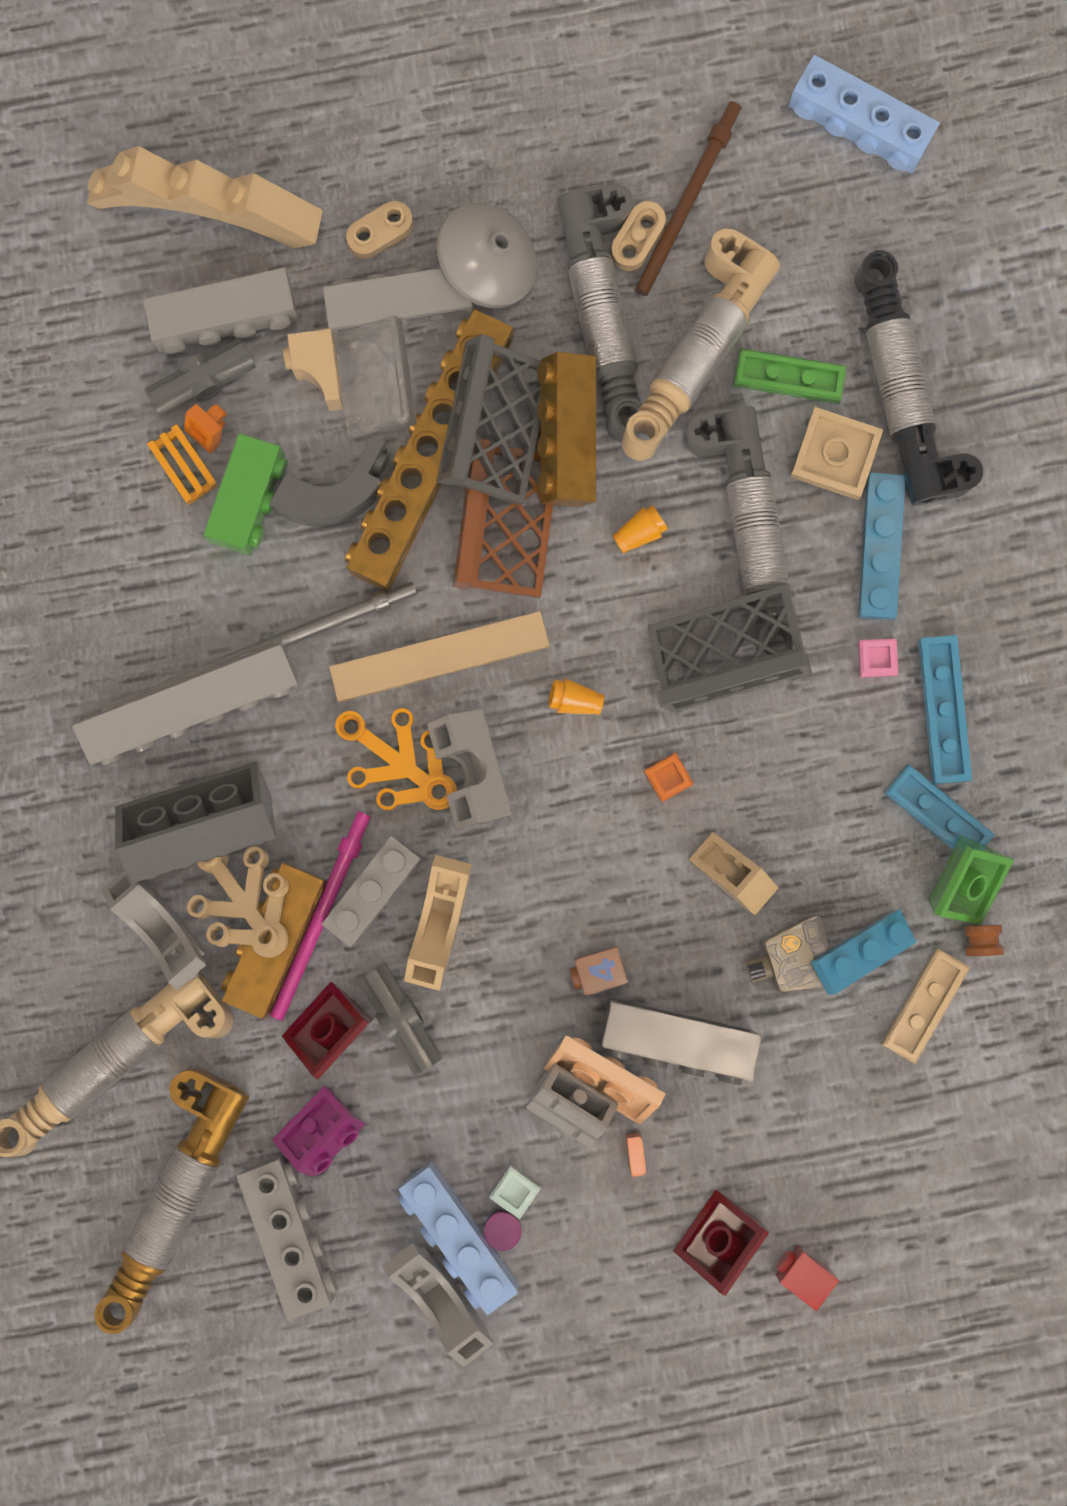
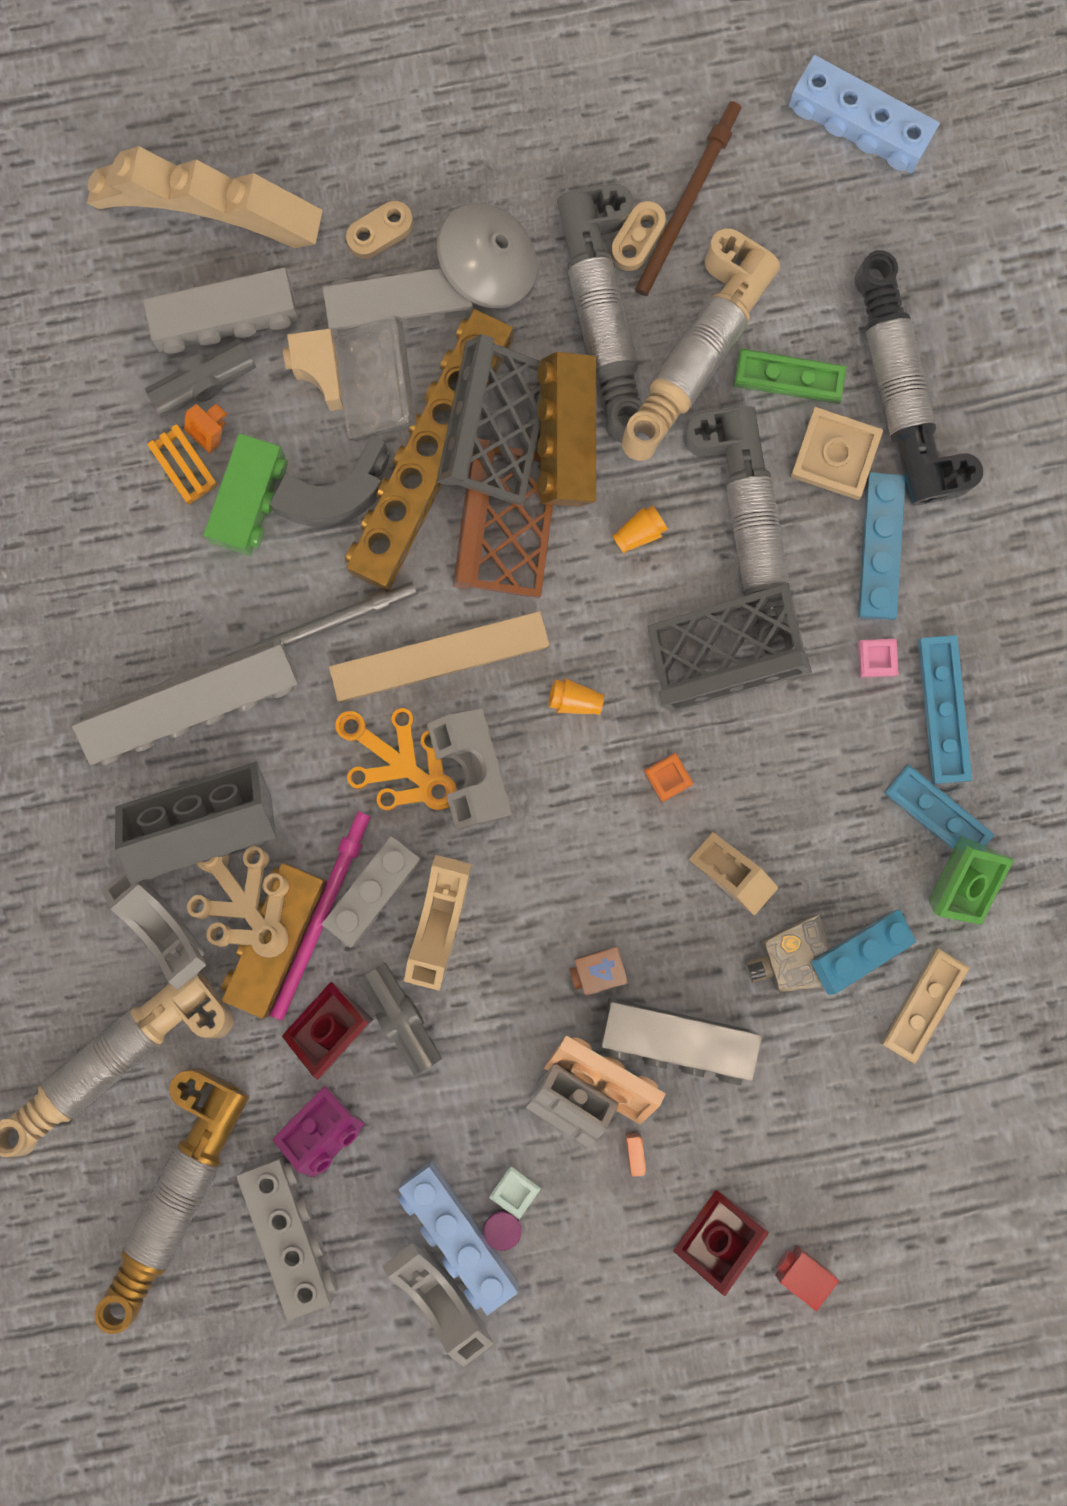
(983, 940): dark orange wheel -> none

